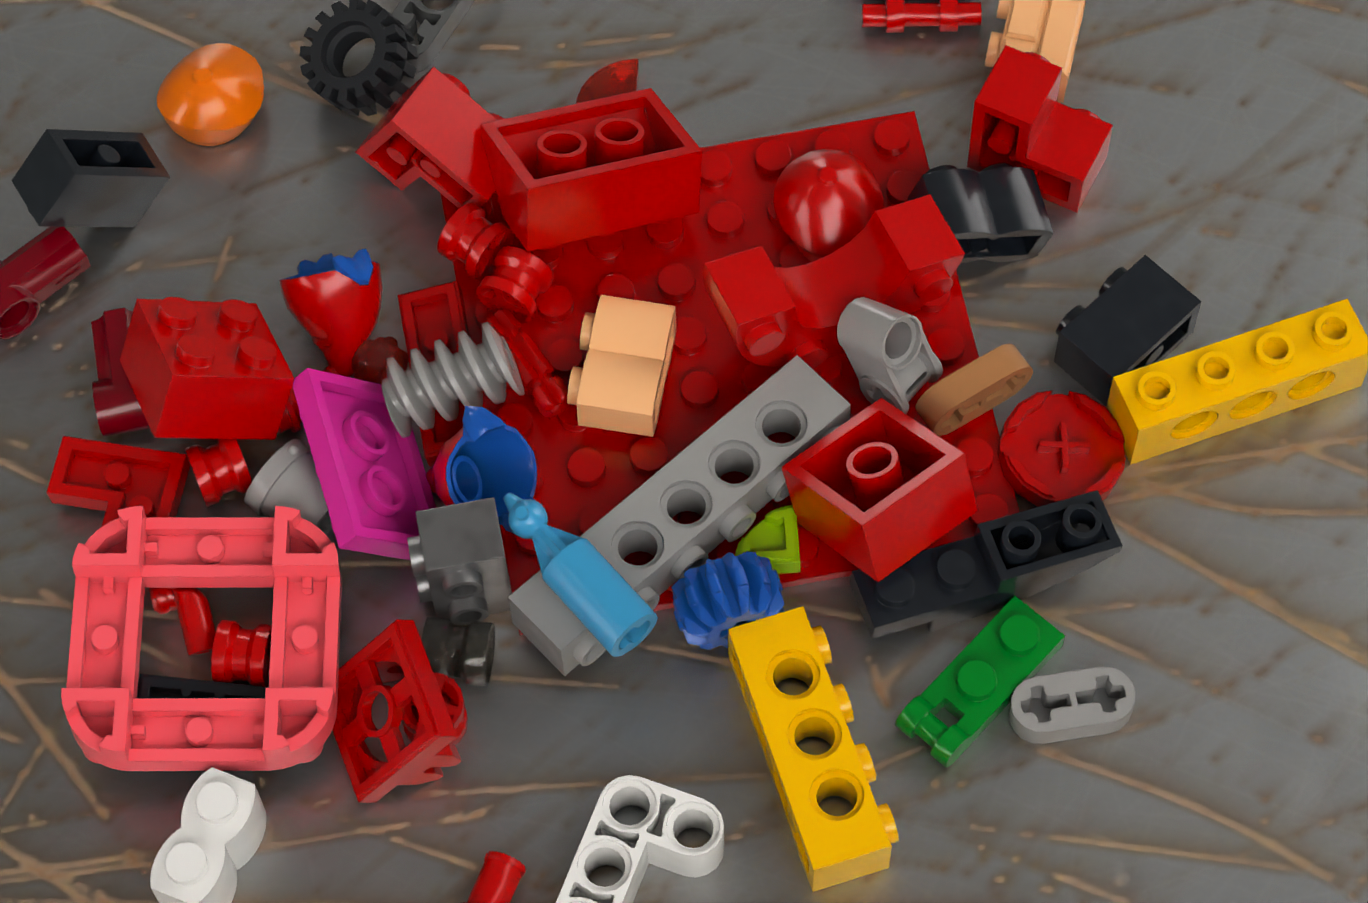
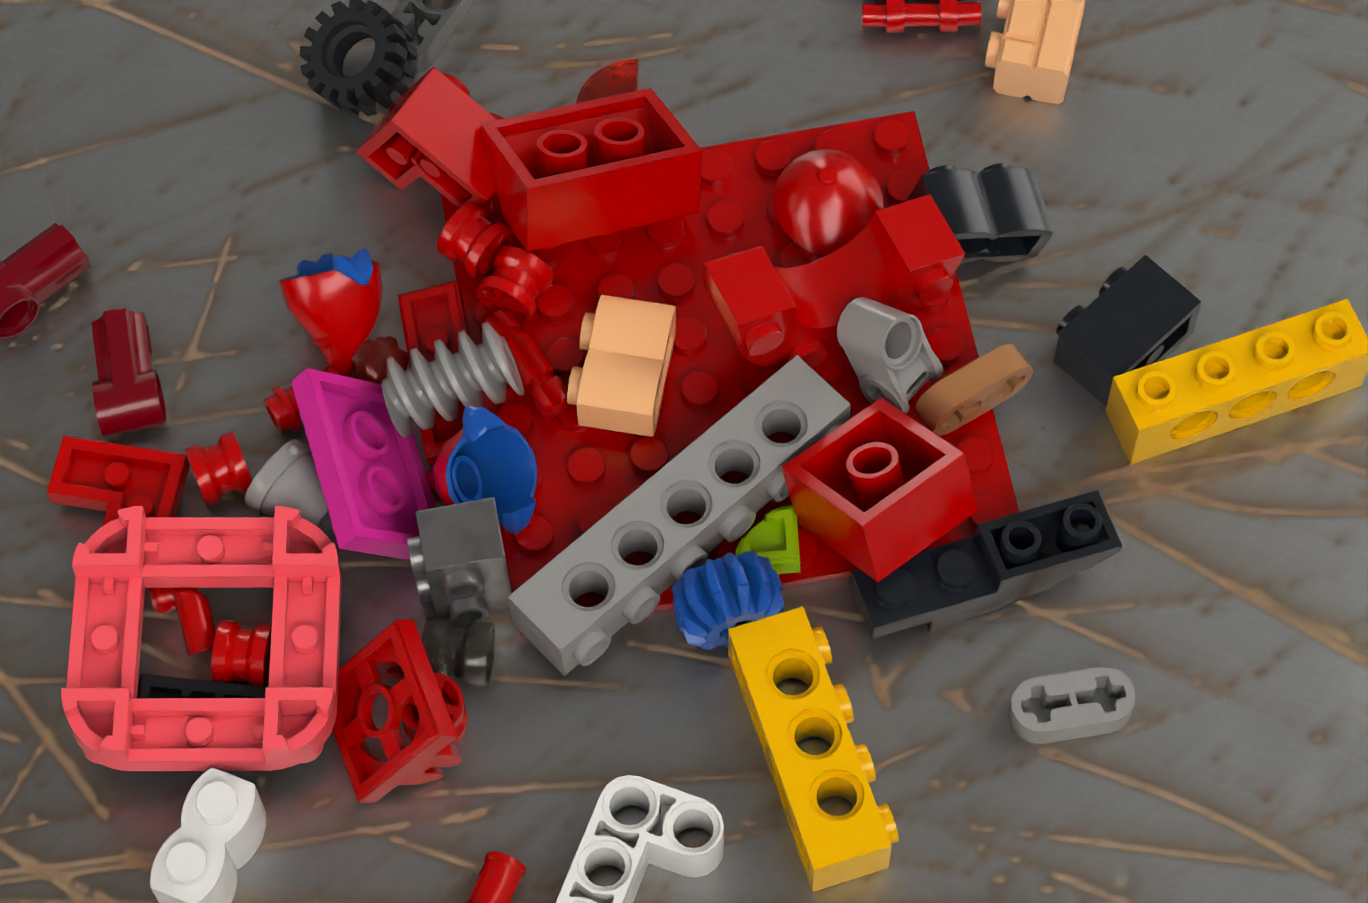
(90, 178): black brick -> none
(206, 369): red brick -> none
(212, 94): orange hat -> none
(583, 579): dark azure wheel -> none
(981, 680): green plate -> none
(1026, 127): red brick -> none
(1061, 448): red tile -> none

